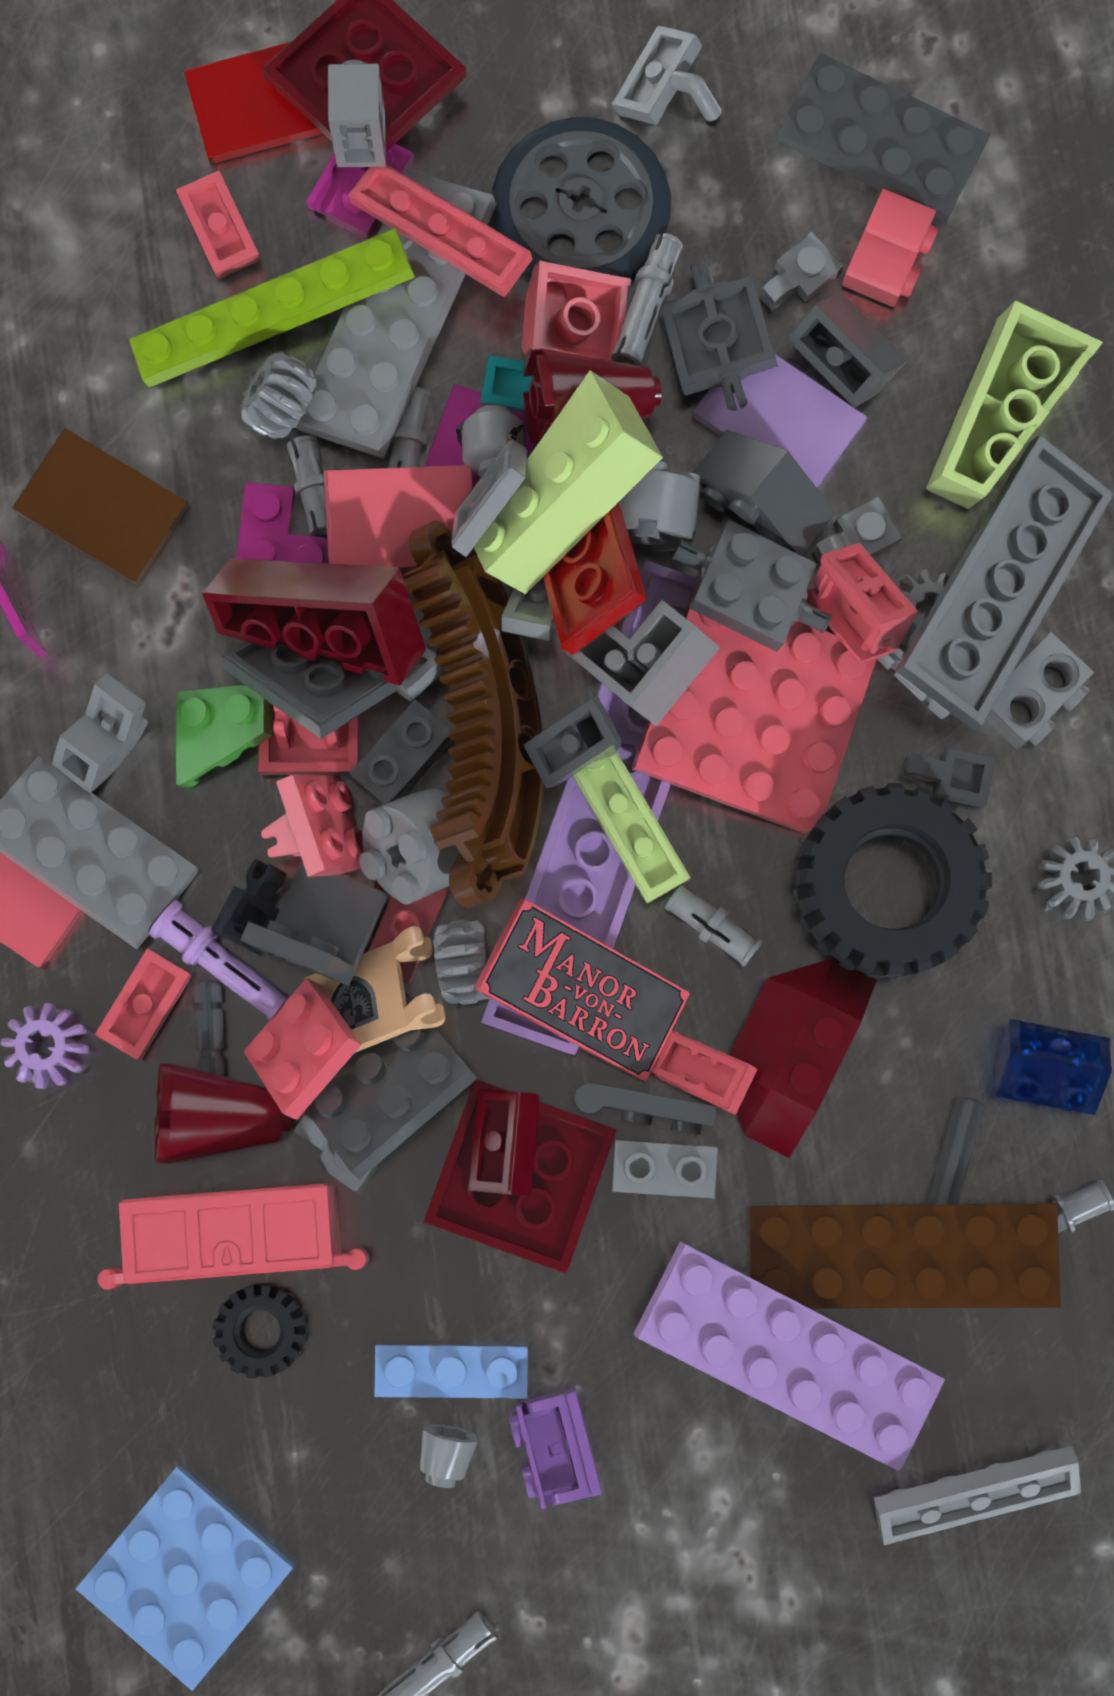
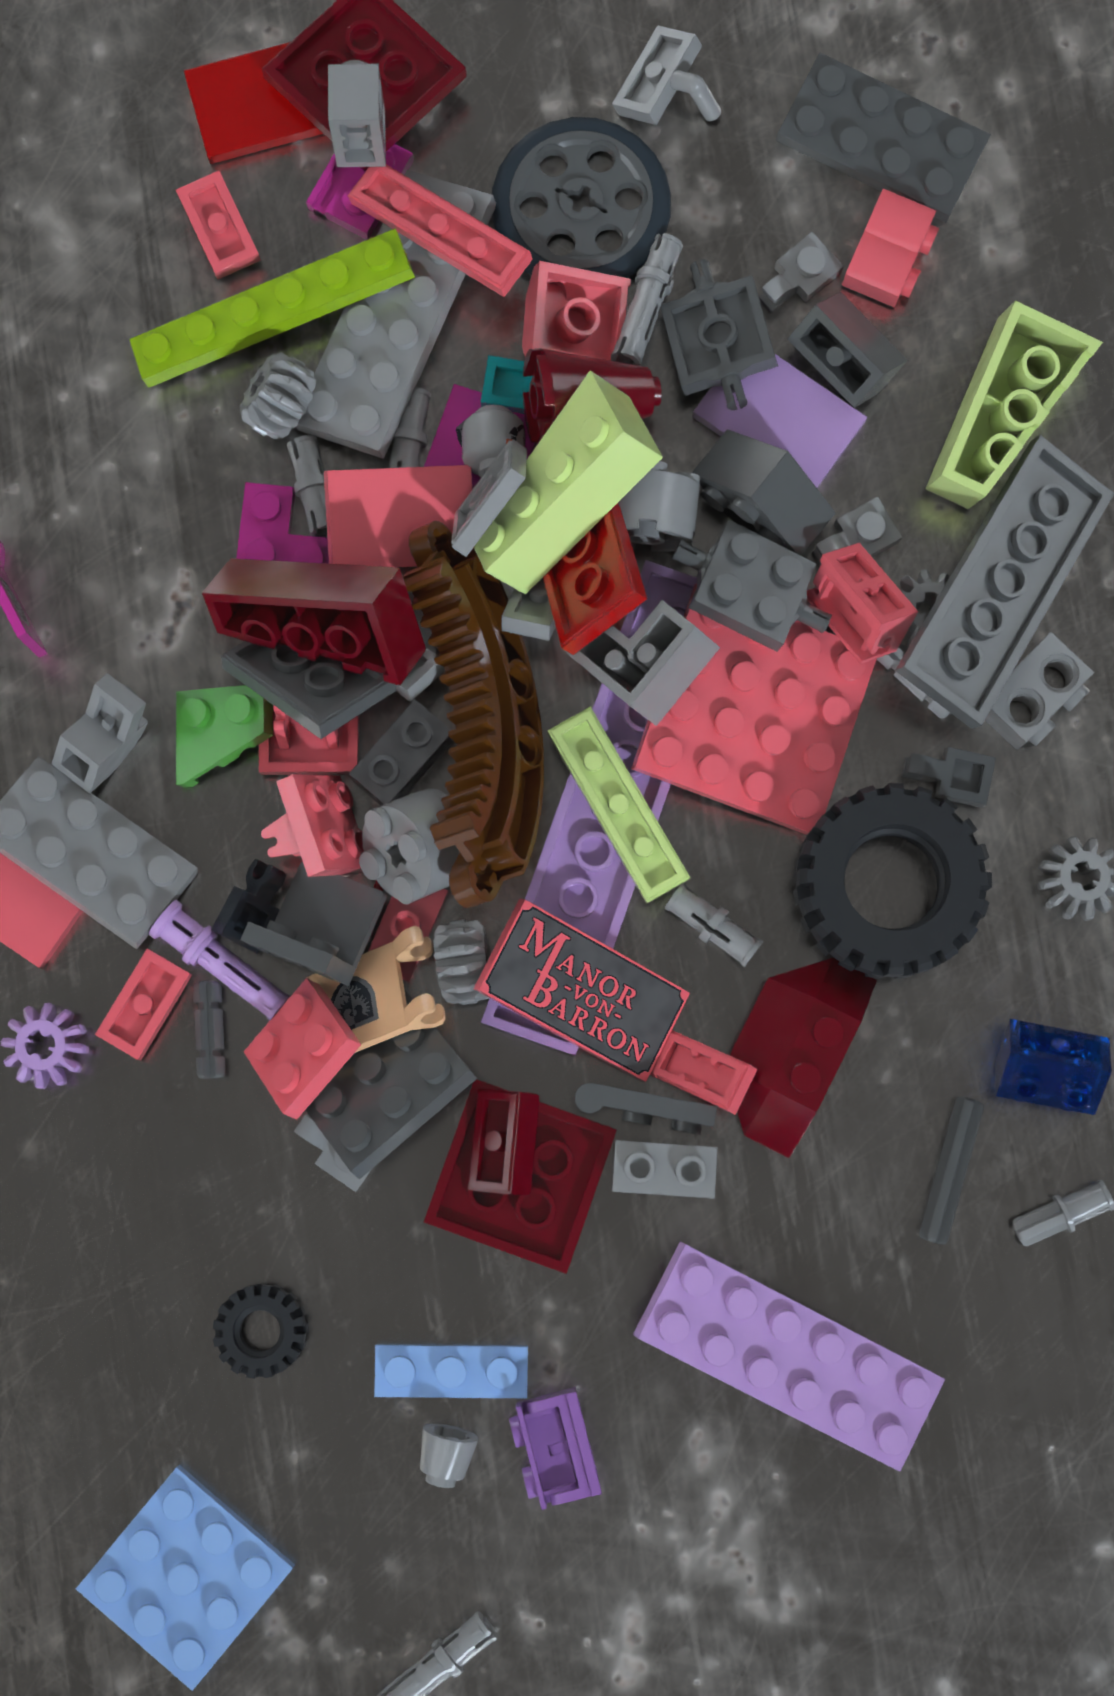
(101, 506): reddish brown tile -> none
(211, 1115): dark red cone -> none
(230, 1235): coral container -> none
(573, 743): dark grey slope -> none
(909, 1255): reddish brown plate -> none
(977, 1495): light grey plate -> none

